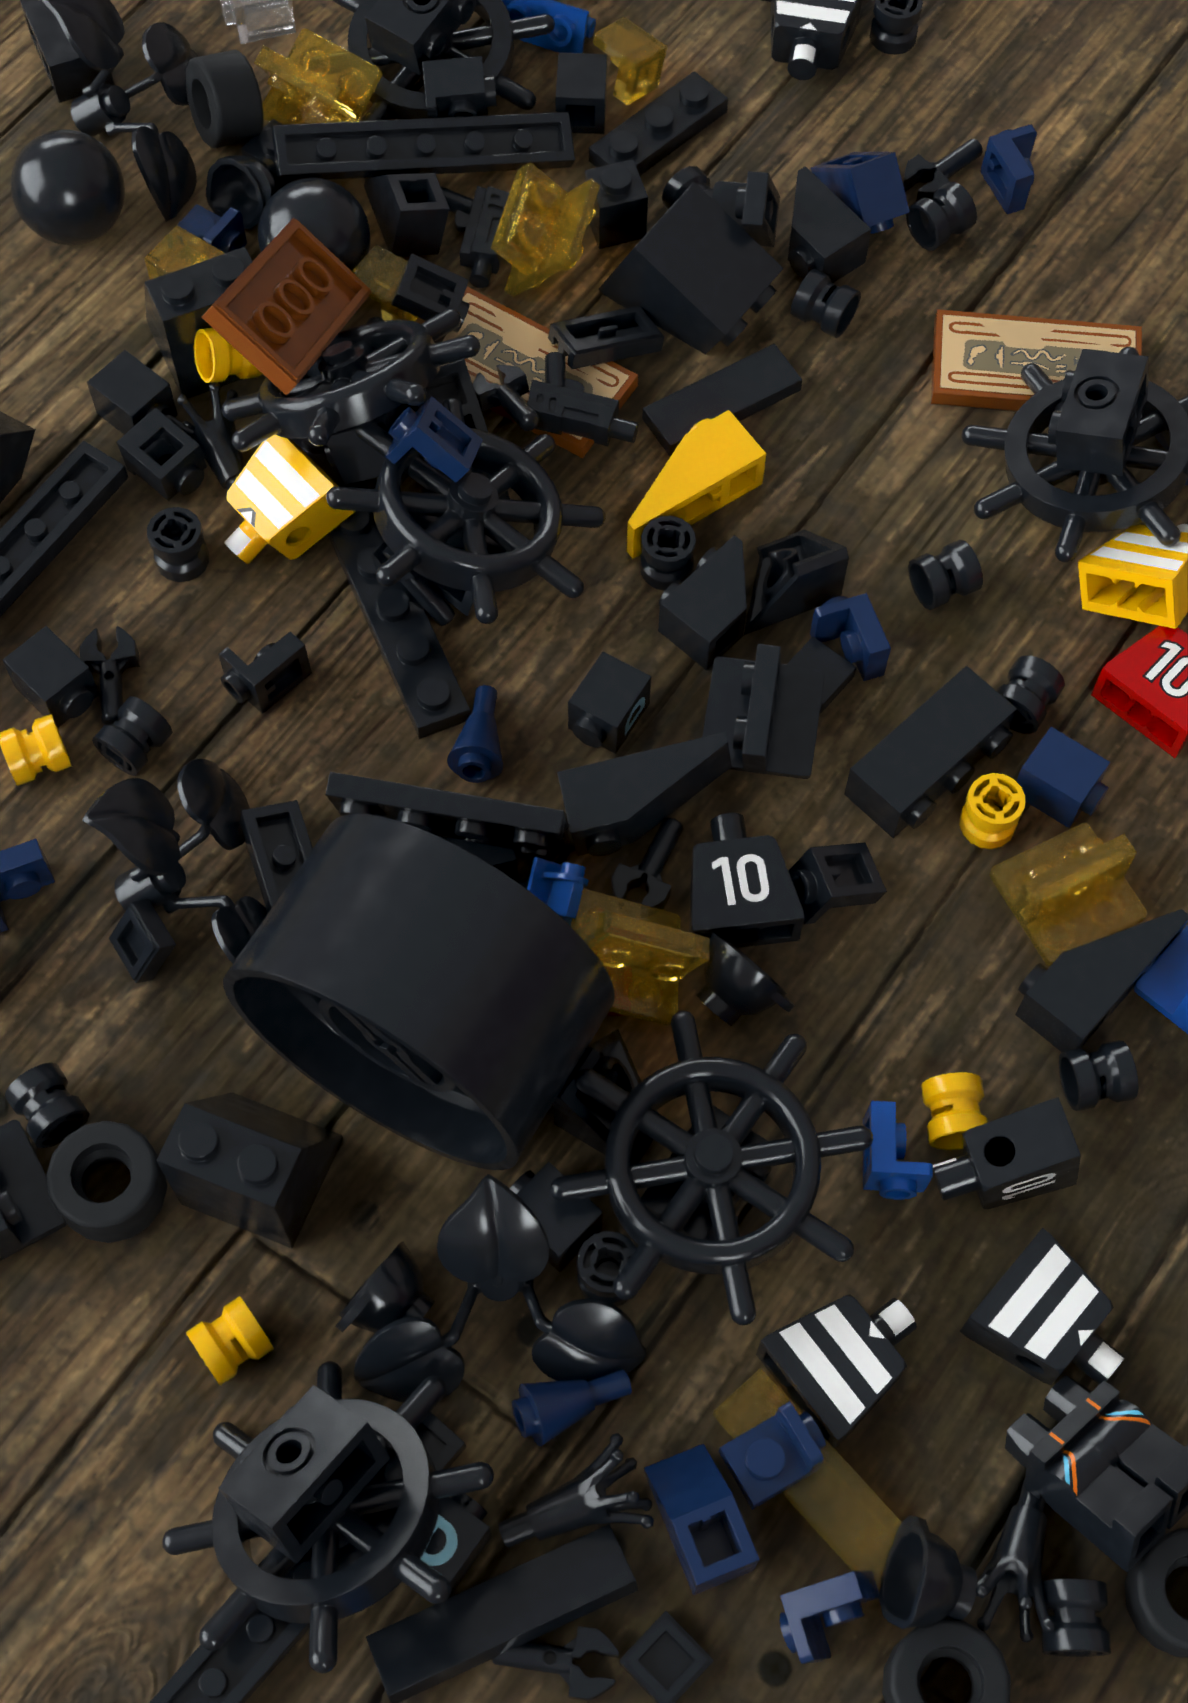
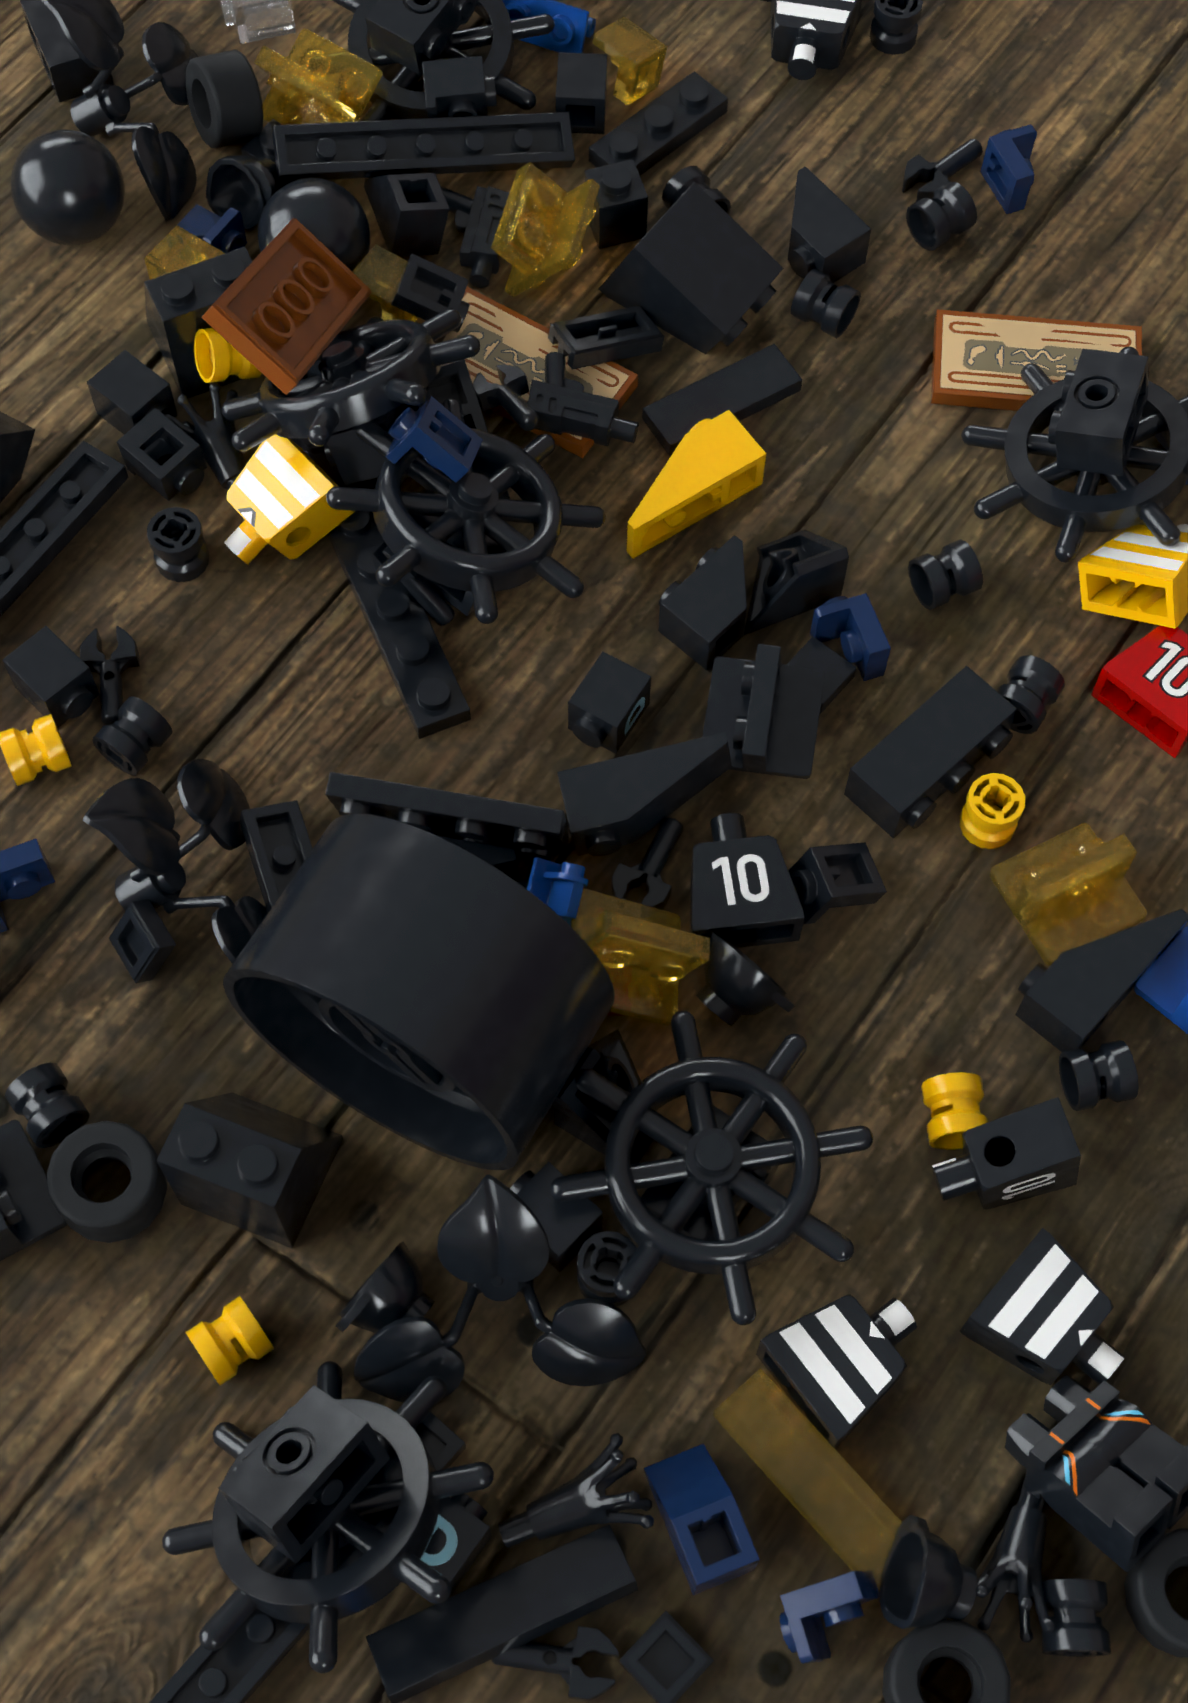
(271, 674): black bracket -> none
(477, 749): dark blue cone -> none
(554, 1406): dark blue cone -> none
(667, 551): black wheel -> none
(751, 205): black slope -> none
(774, 1454): dark blue bracket -> none
(867, 185): dark blue slope -> none
(880, 1169): blue bracket -> none
(1063, 778): dark blue brick -> none

